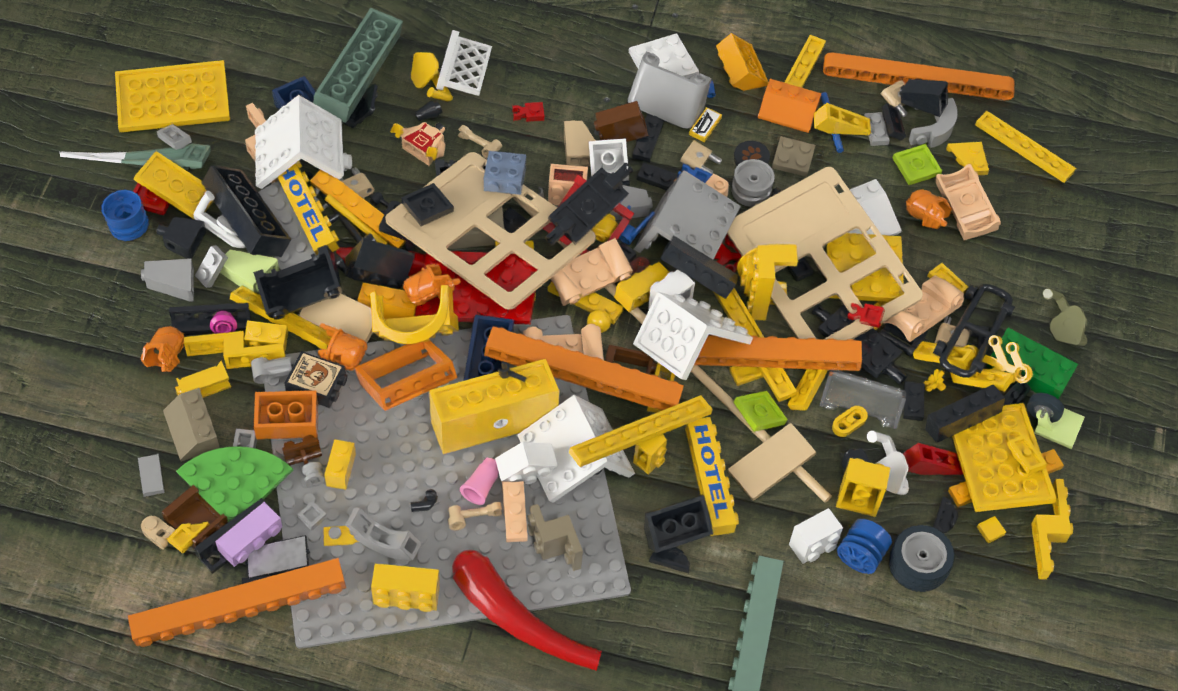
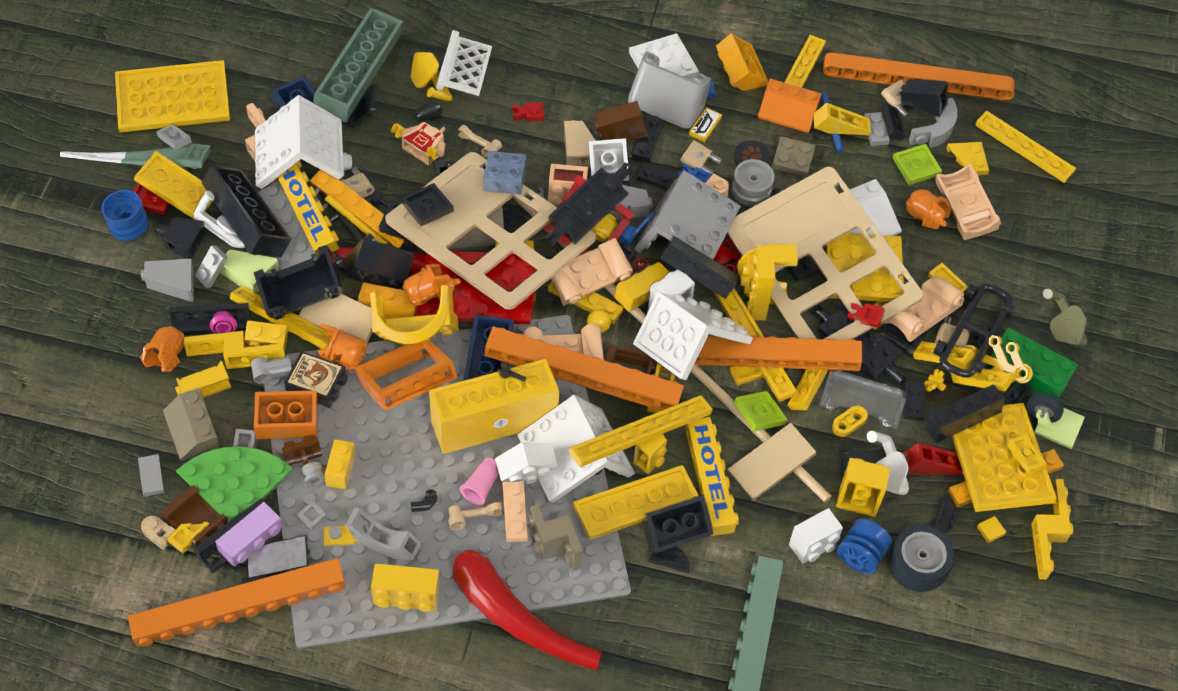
(629, 503): none -> yellow plate

